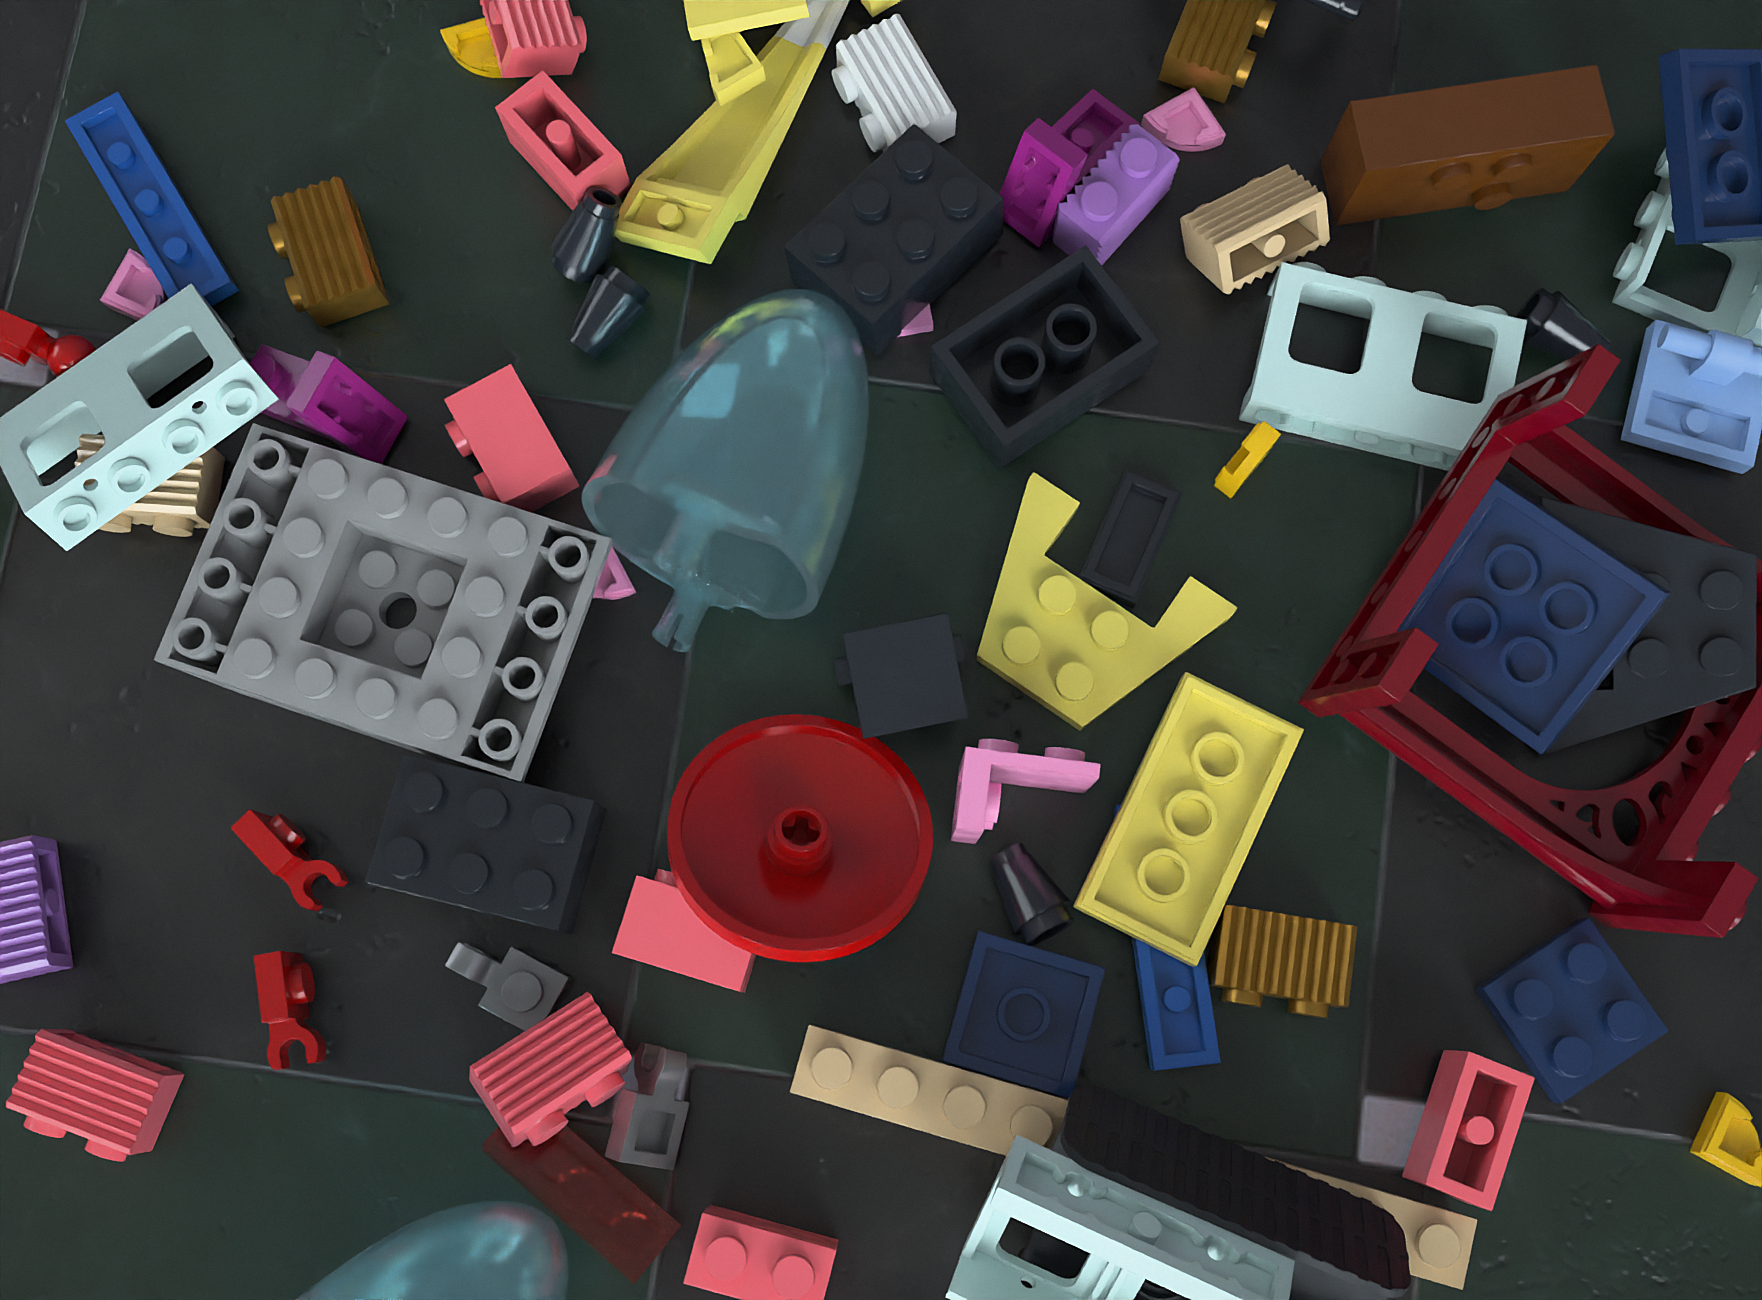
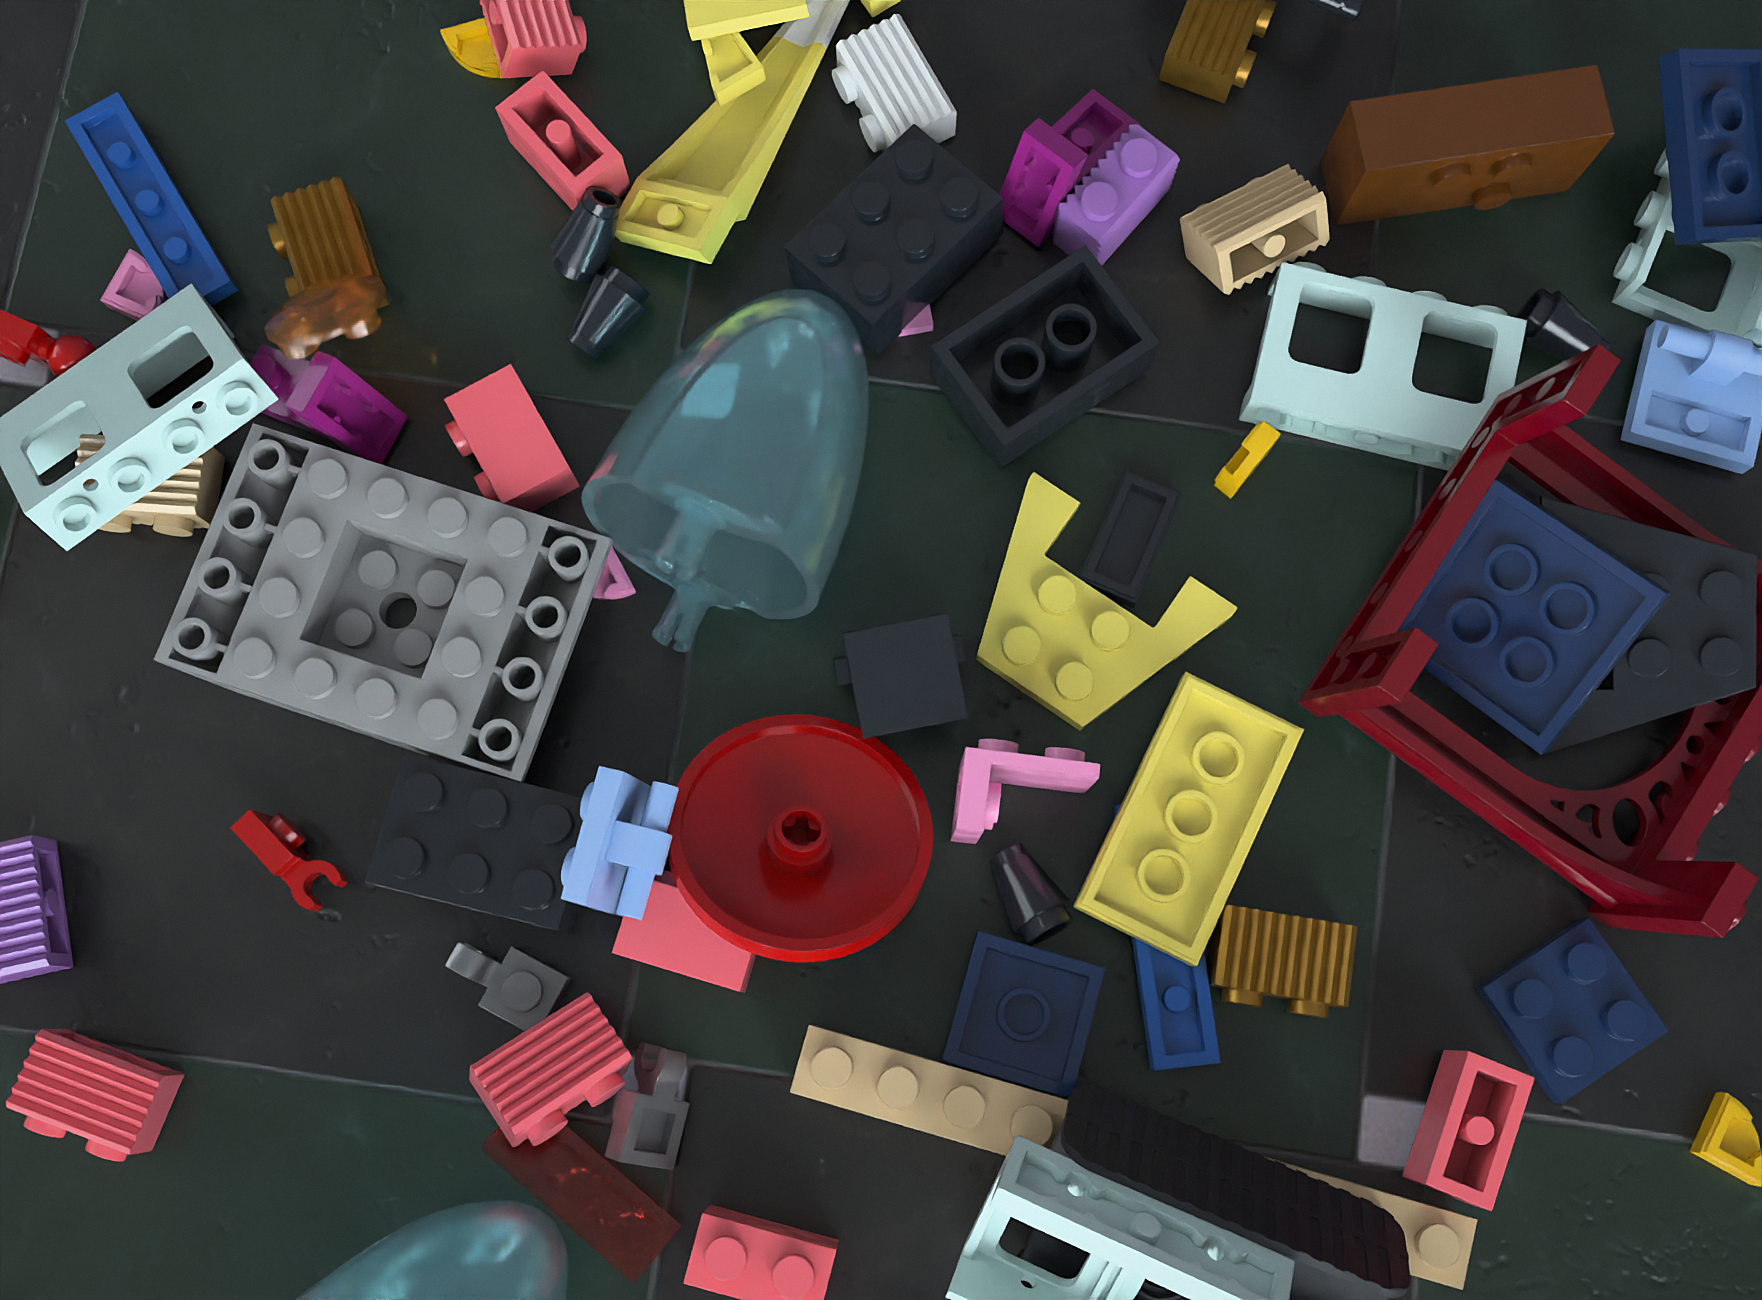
(284, 993): red plate -> none
(325, 311): none -> clear orange dish
(619, 844): none -> light blue plate
(1184, 123): bright pink tile -> none

